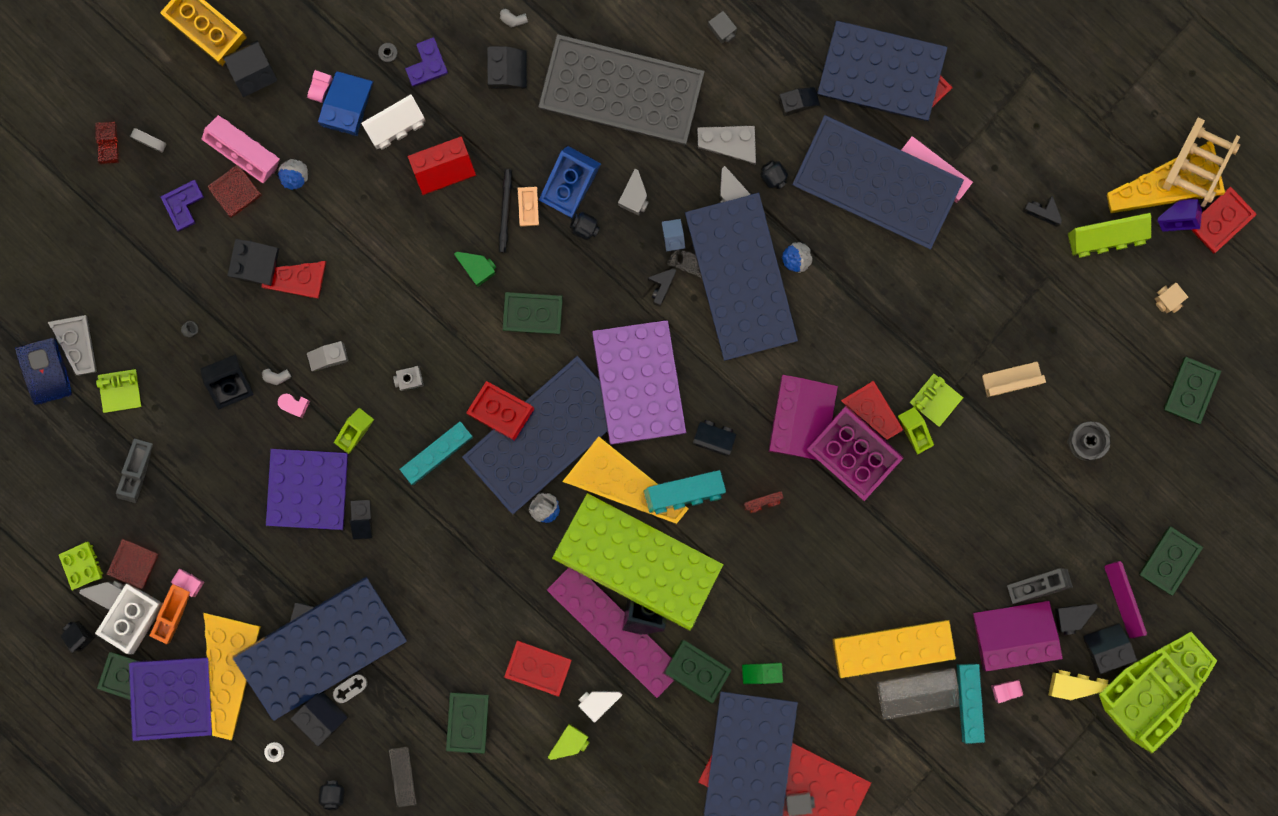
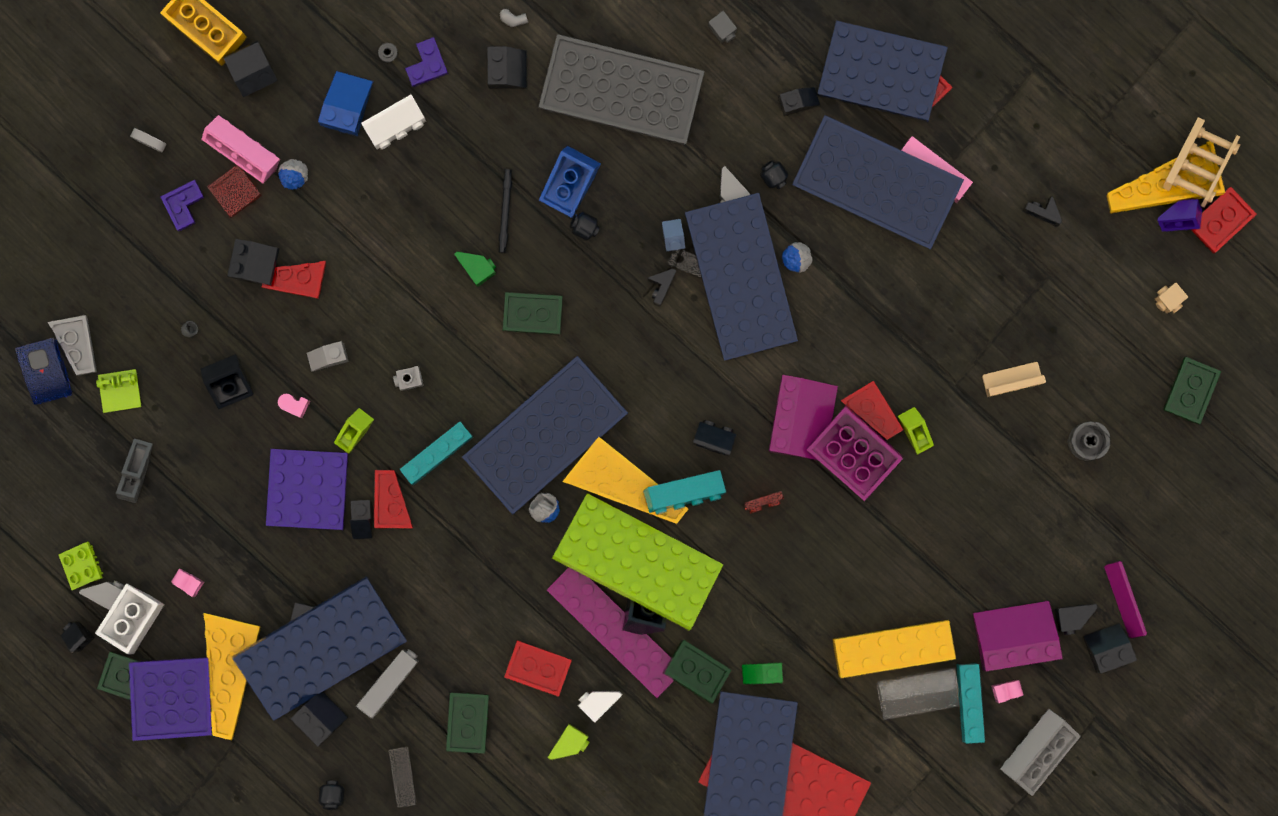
(107, 142): clear red slope -> none
(132, 564): clear red plate -> none
(170, 614): orange slope -> none
(268, 754): white plate -> none
(274, 378): light grey arm -> none
(320, 86): bright pink leg -> none
(353, 692): light grey beam -> none
(388, 683): none -> light grey slope
(389, 503): none -> red wing
(442, 165): red slope -> none
(500, 410): red plate -> none
(528, 206): light nougat plate -> none
(634, 195): light grey slope -> none
(638, 382): medium lavender plate -> none
(730, 141): light grey wing -> none
(799, 803): dark grey brick -> none
(936, 400): lime hinge -> none
(1040, 585): dark grey slope -> none
(1040, 752): none -> light grey slope
(1071, 687): light yellow slope -> none
(1110, 234): lime slope -> none
(1158, 691): lime wedge -> none
(1170, 561): dark green plate -> none

